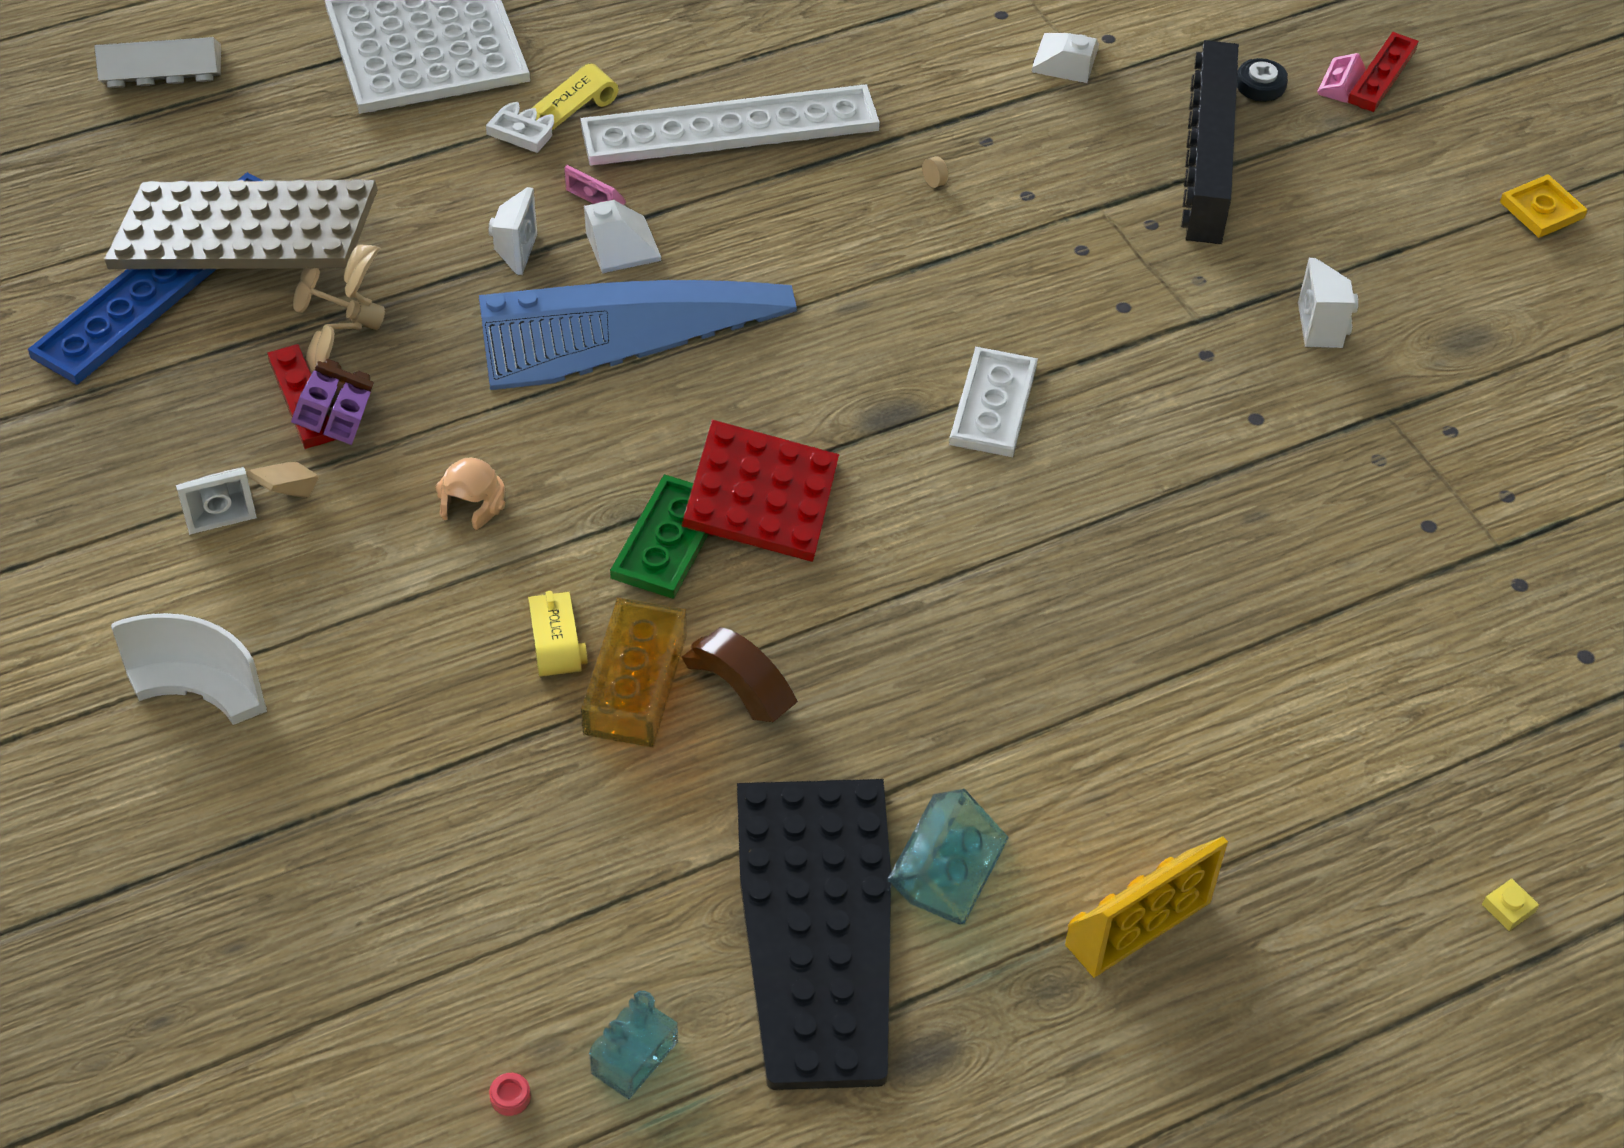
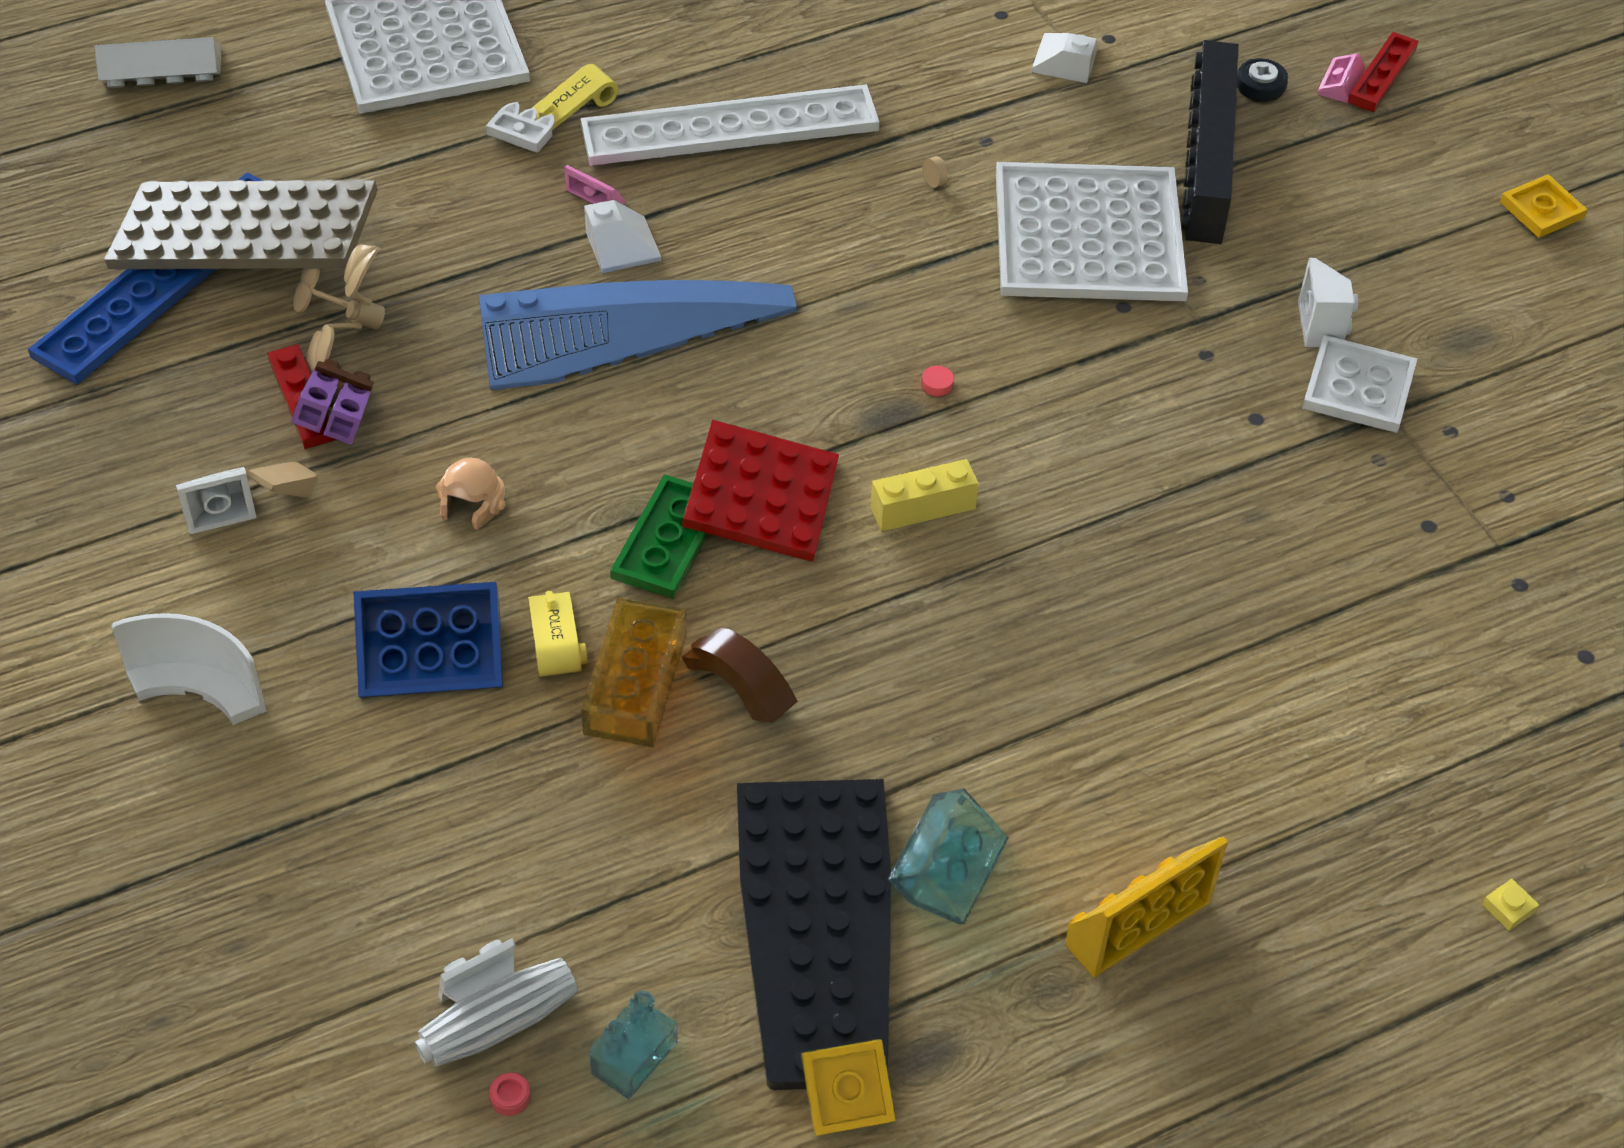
(428, 639): none -> blue slope
(491, 1002): none -> white plate
(515, 230): white slope -> none
(848, 1087): none -> yellow plate
(924, 495): none -> light yellow brick
(937, 381): none -> coral tile
(993, 402): white tile -> none
(1089, 232): none -> white plate
(1360, 383): none -> white plate

